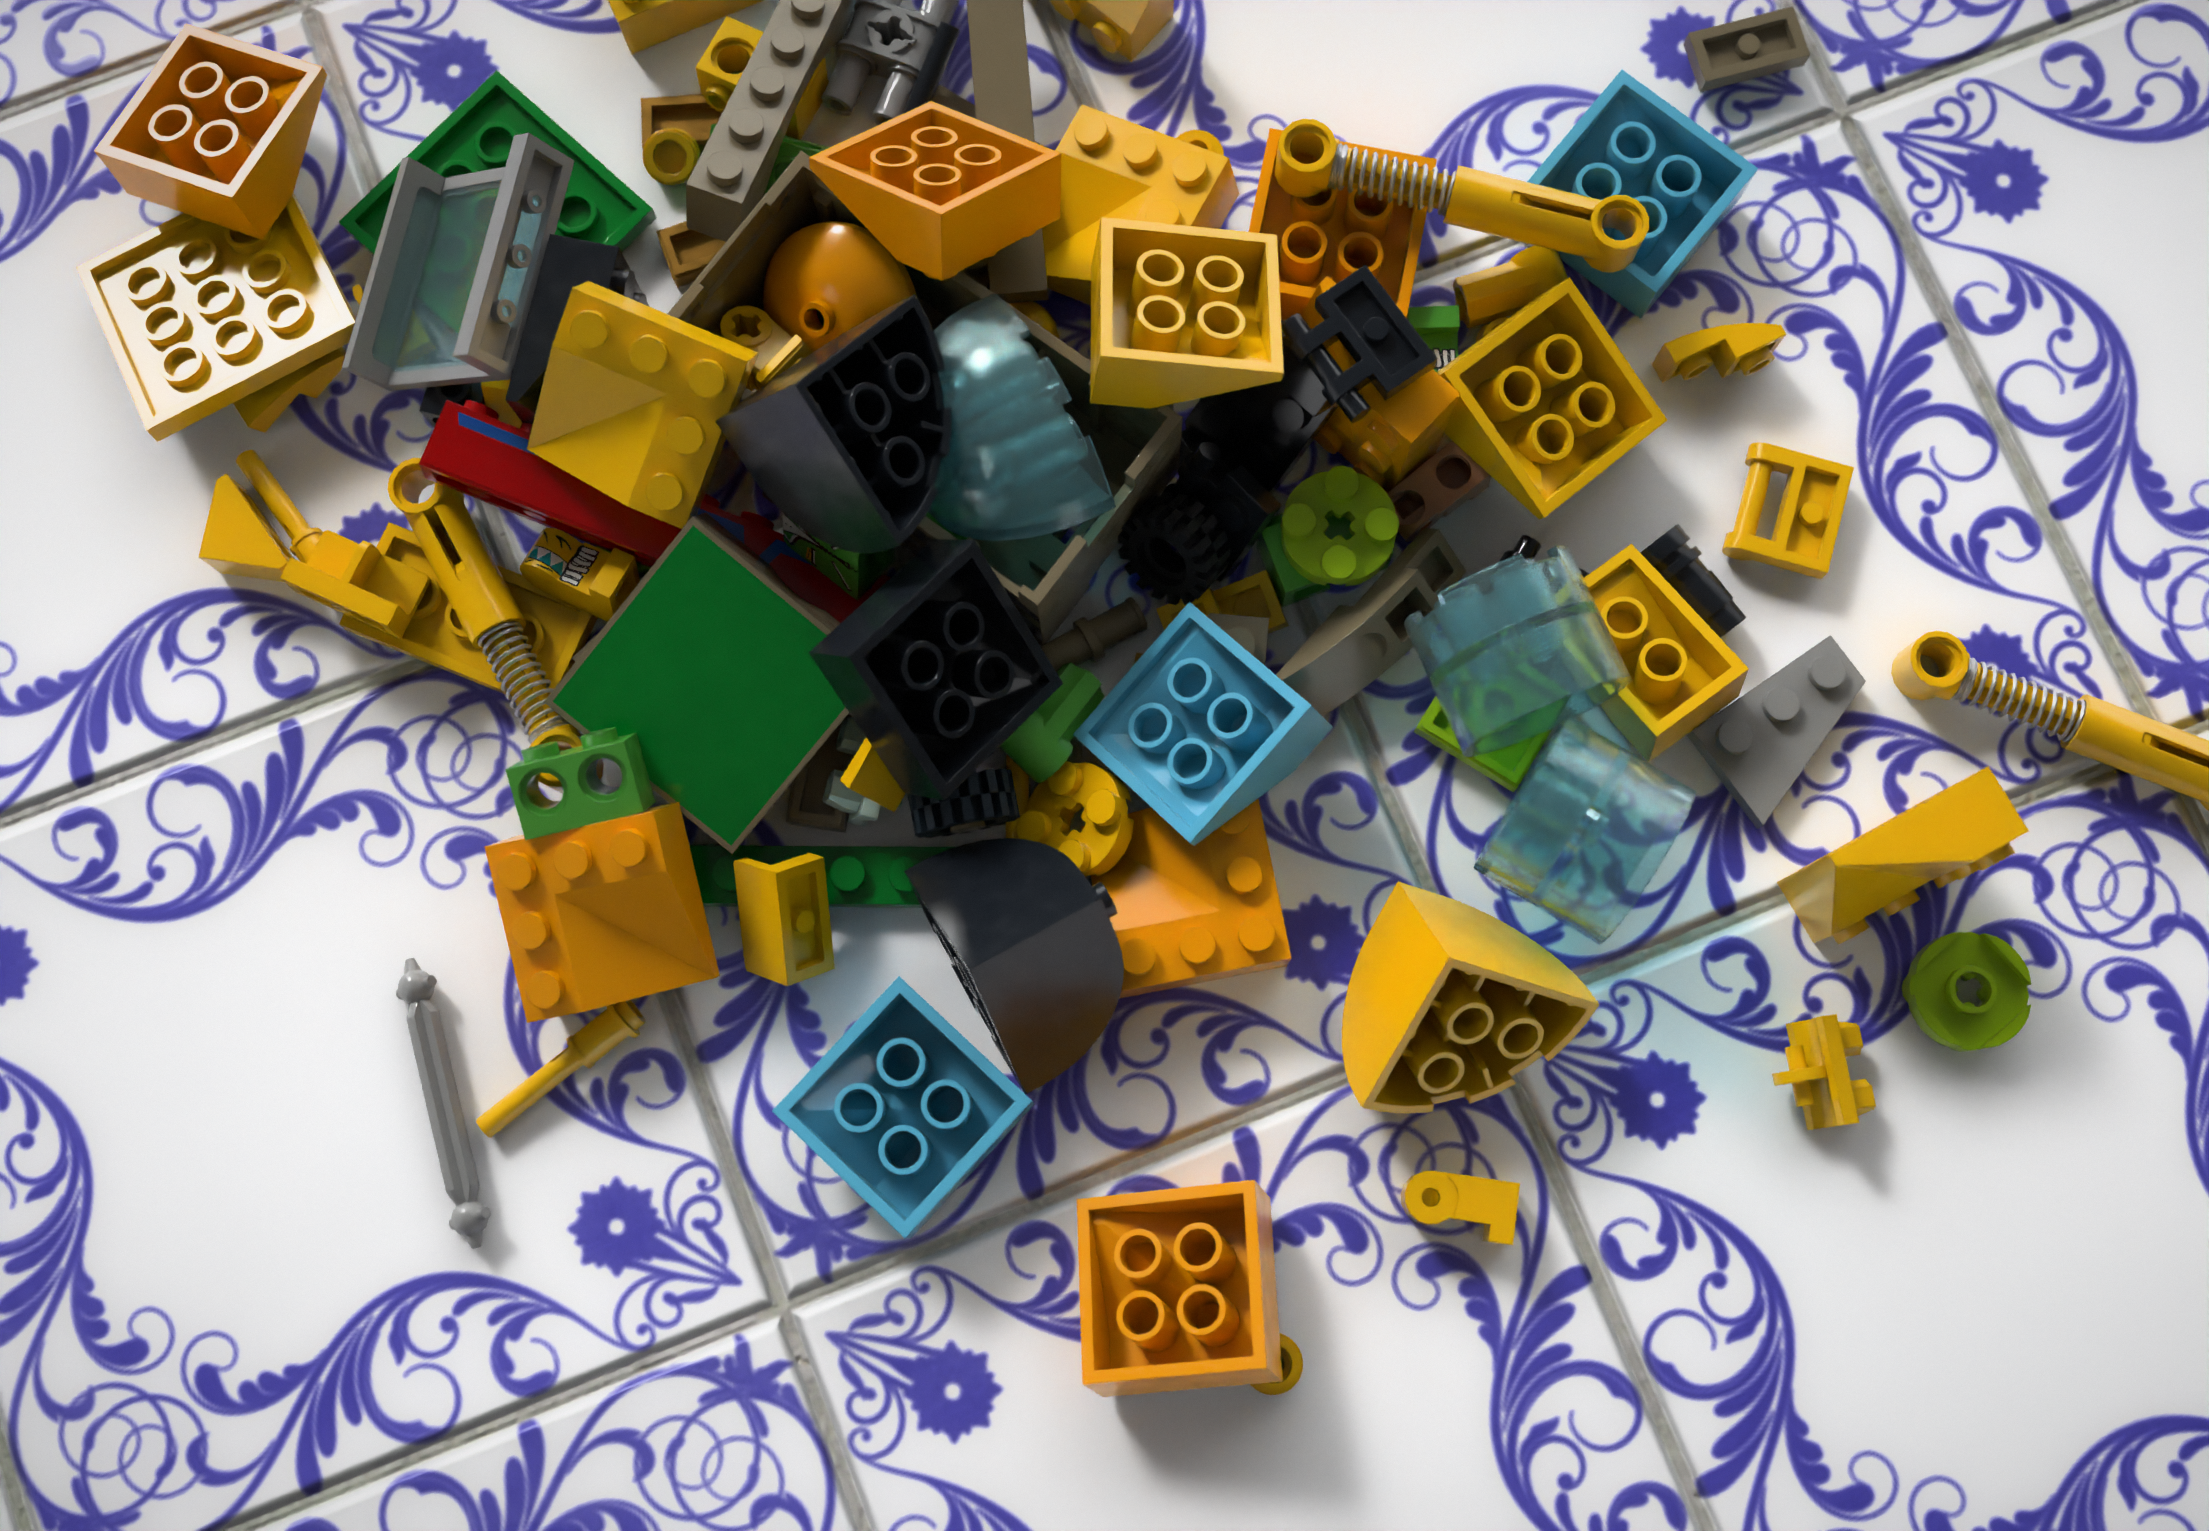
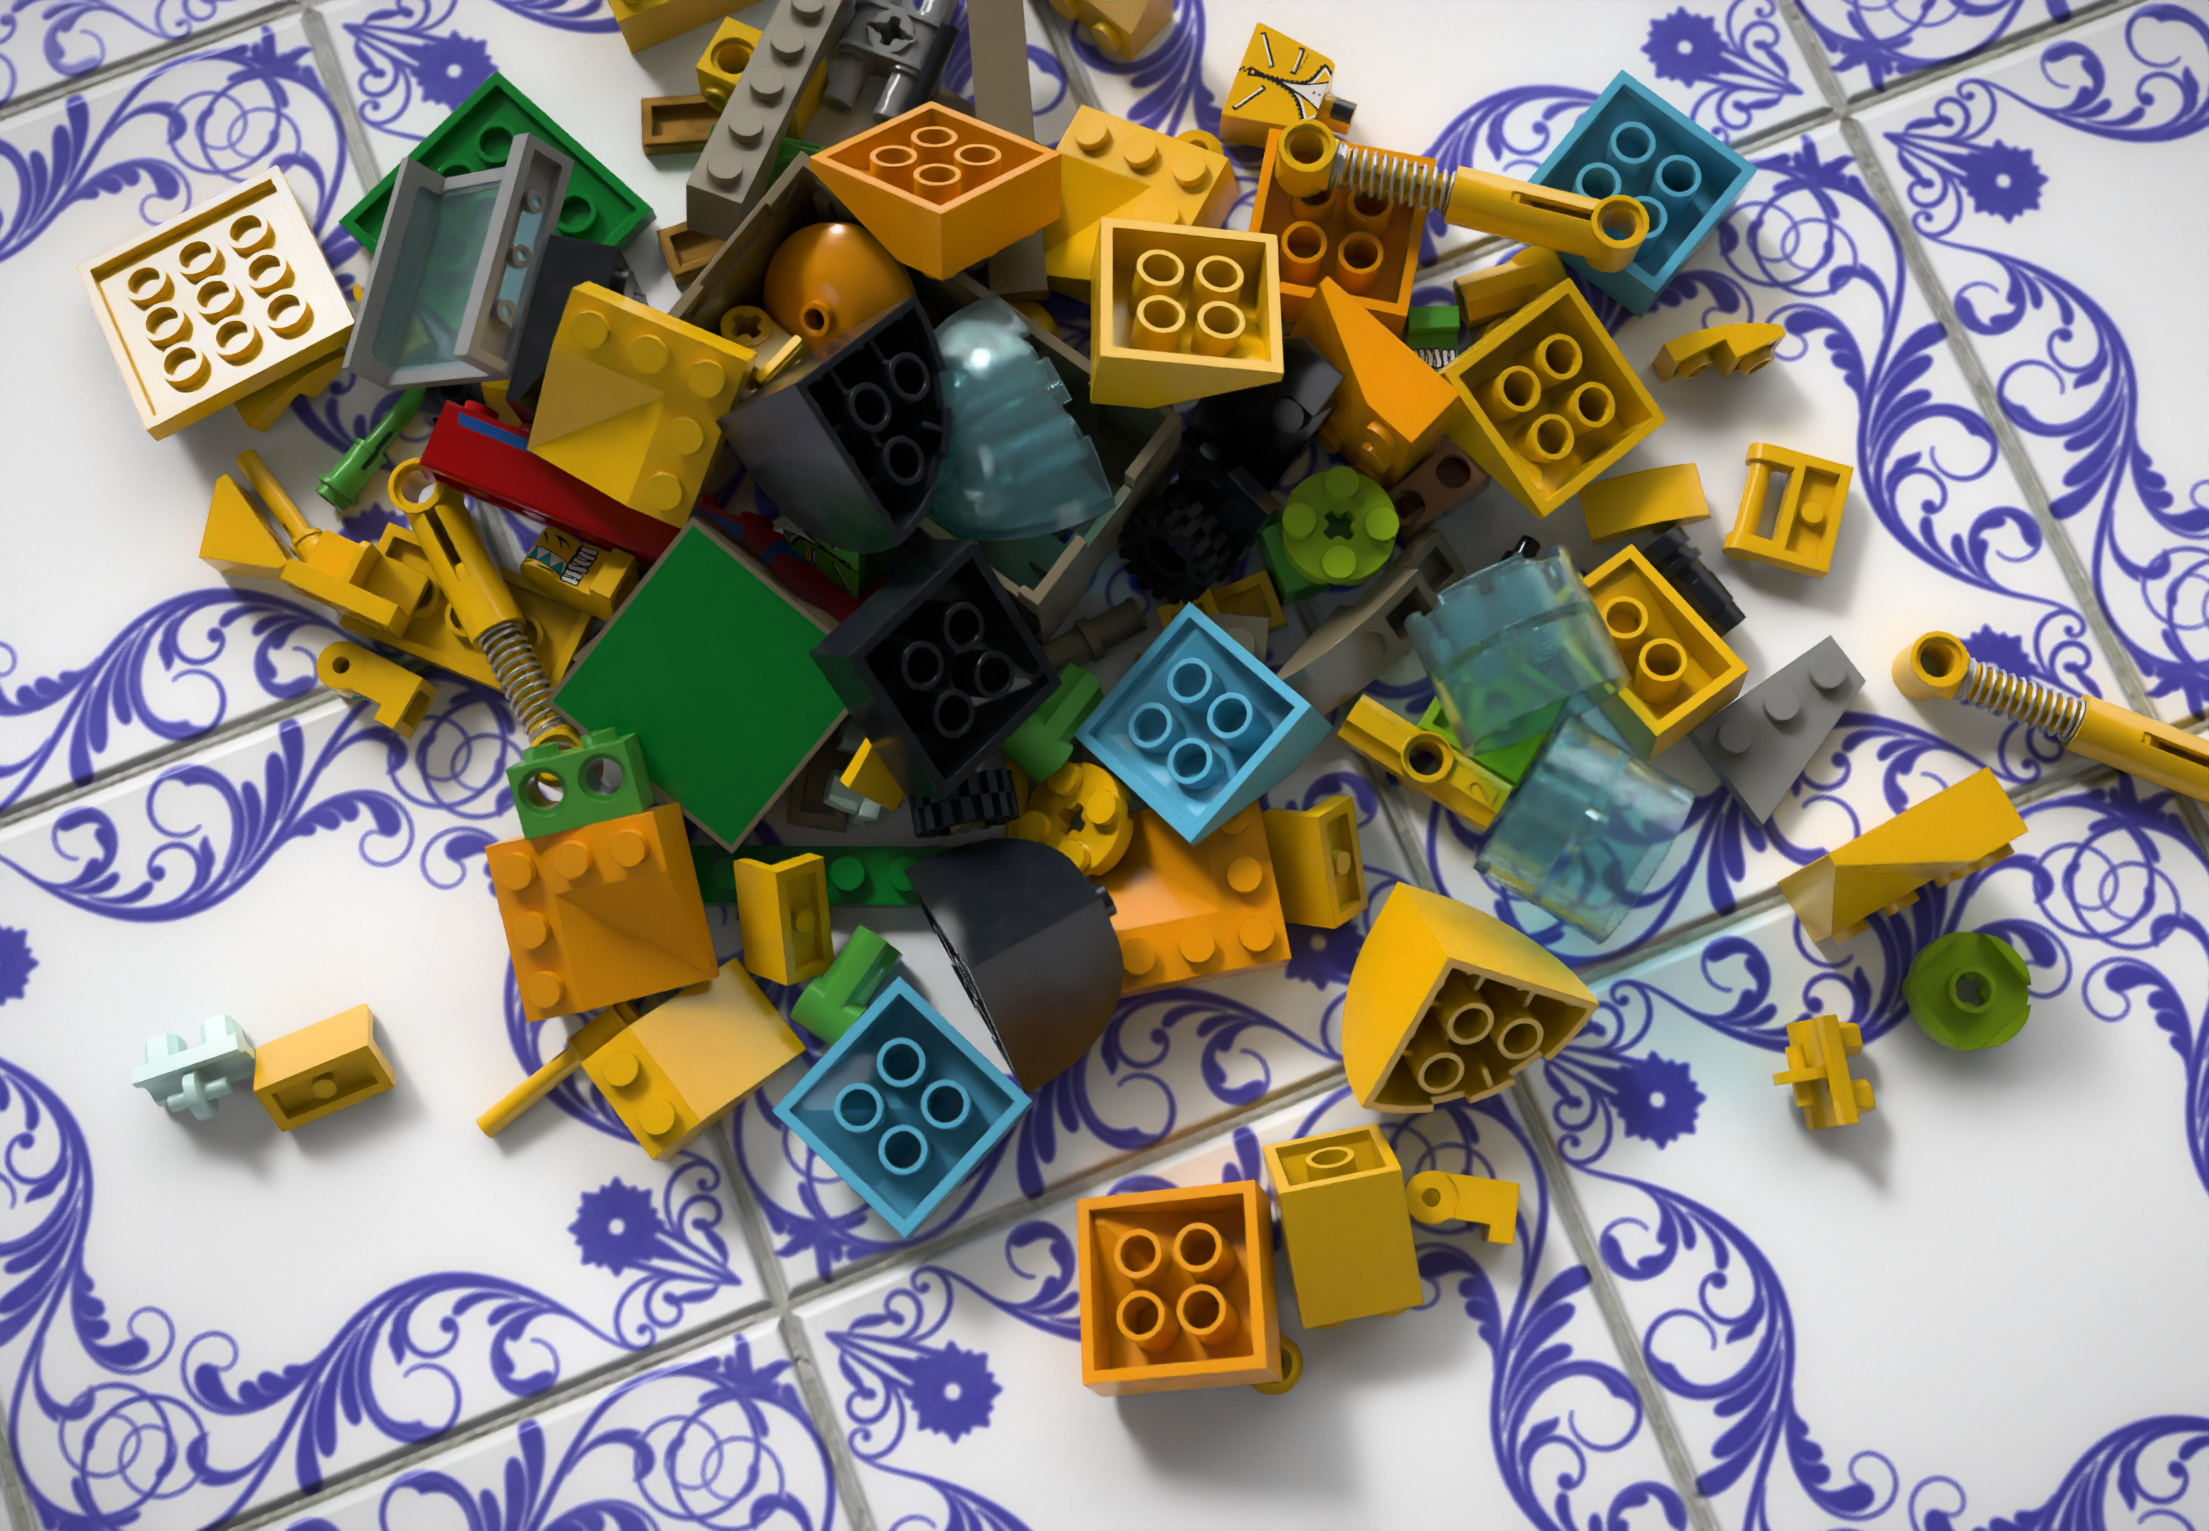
(196, 1074): none -> light aqua hips
(217, 131): light orange slope -> none
(321, 1069): none -> yellow panel
(365, 675): none -> yellow leg
(366, 455): none -> bright green pin
(443, 1103): light grey wheel -> none
(670, 156): yellow tile -> none
(693, 1060): none -> yellow slope
(843, 993): none -> bright green piece
(1278, 86): none -> yellow torso
(1317, 862): none -> yellow panel
(1344, 1226): none -> yellow slope
(1373, 333): black plate -> none
(1457, 783): none -> yellow piece
(1643, 501): none -> yellow slope
(1746, 49): dark tan plate -> none

